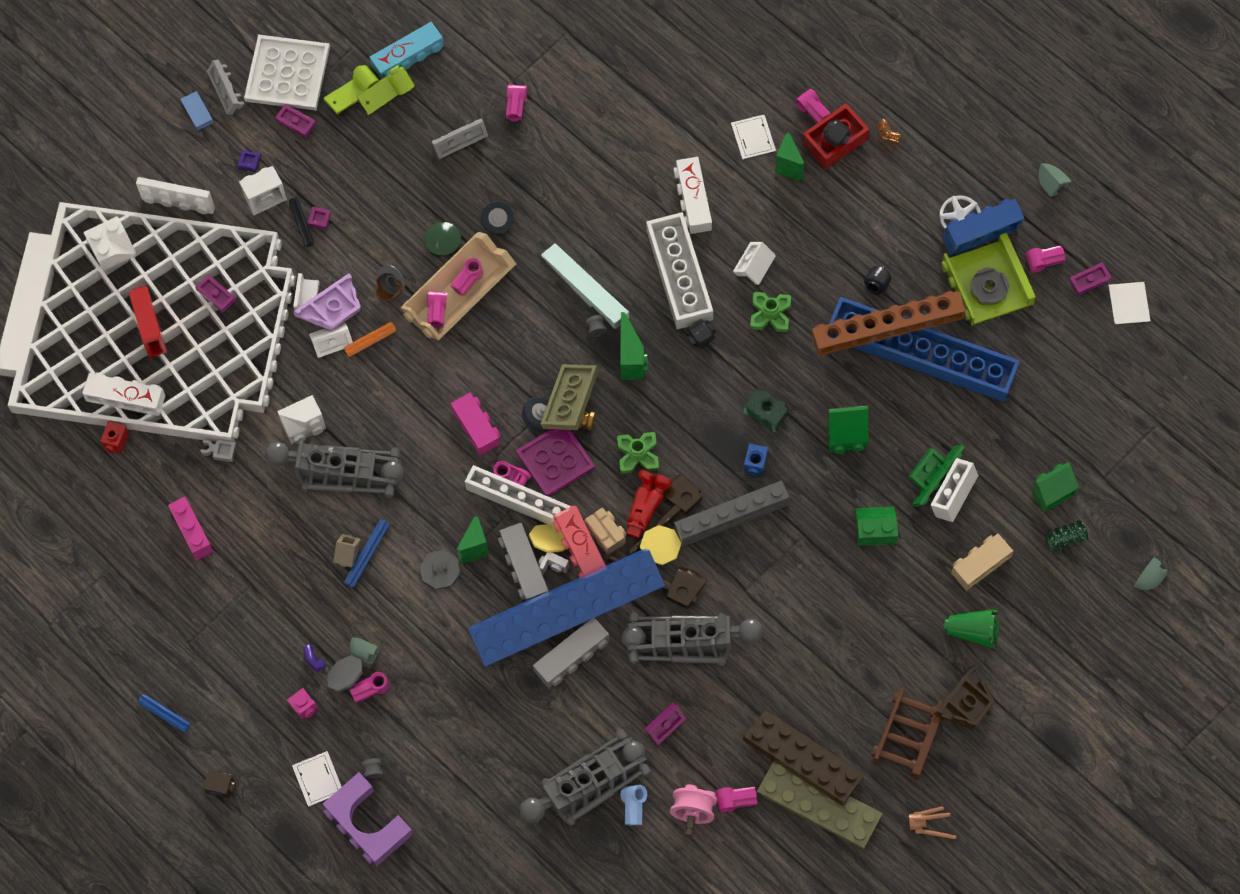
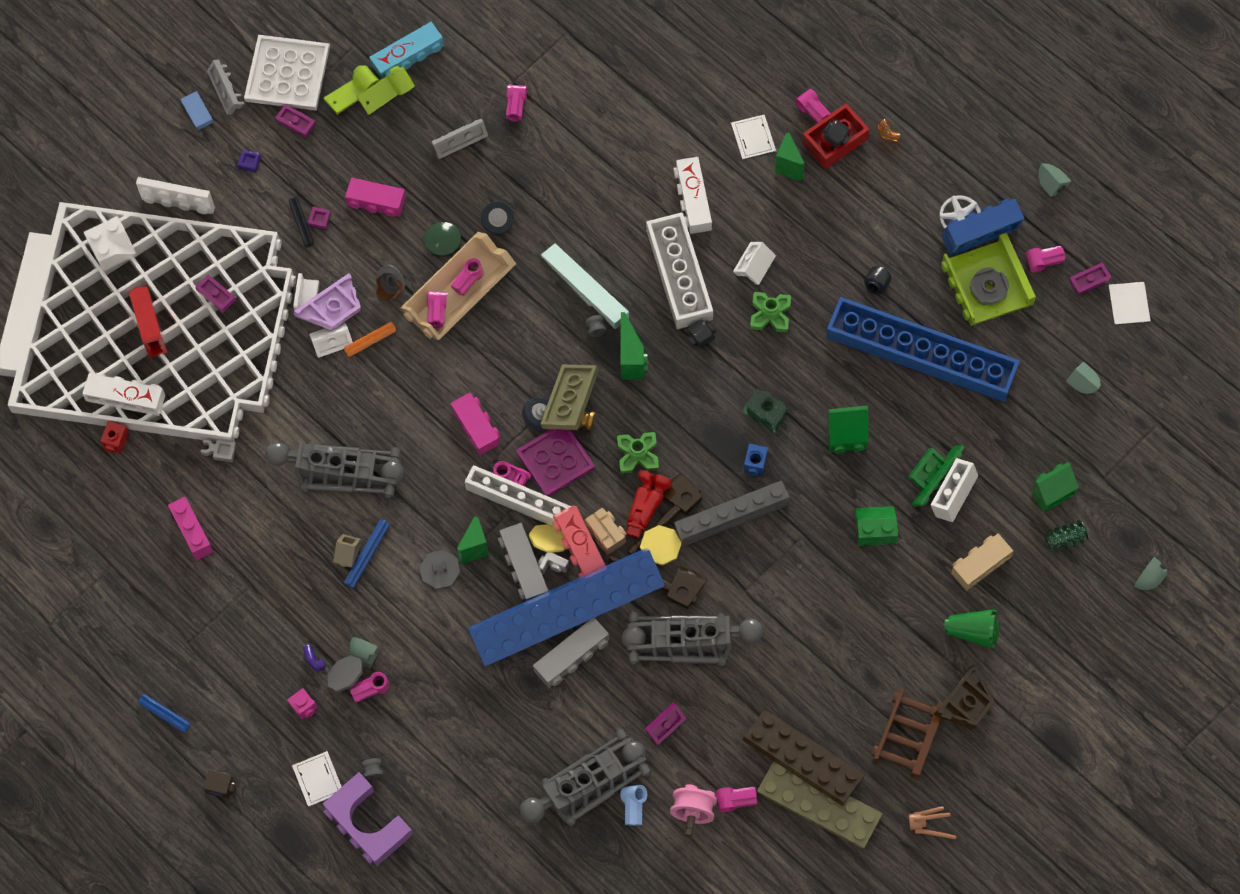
(263, 190): white slope -> none
(302, 420): white slope -> none
(375, 197): none -> dark pink brick
(881, 330): dark orange brick -> none
(1084, 379): none -> sand green brick

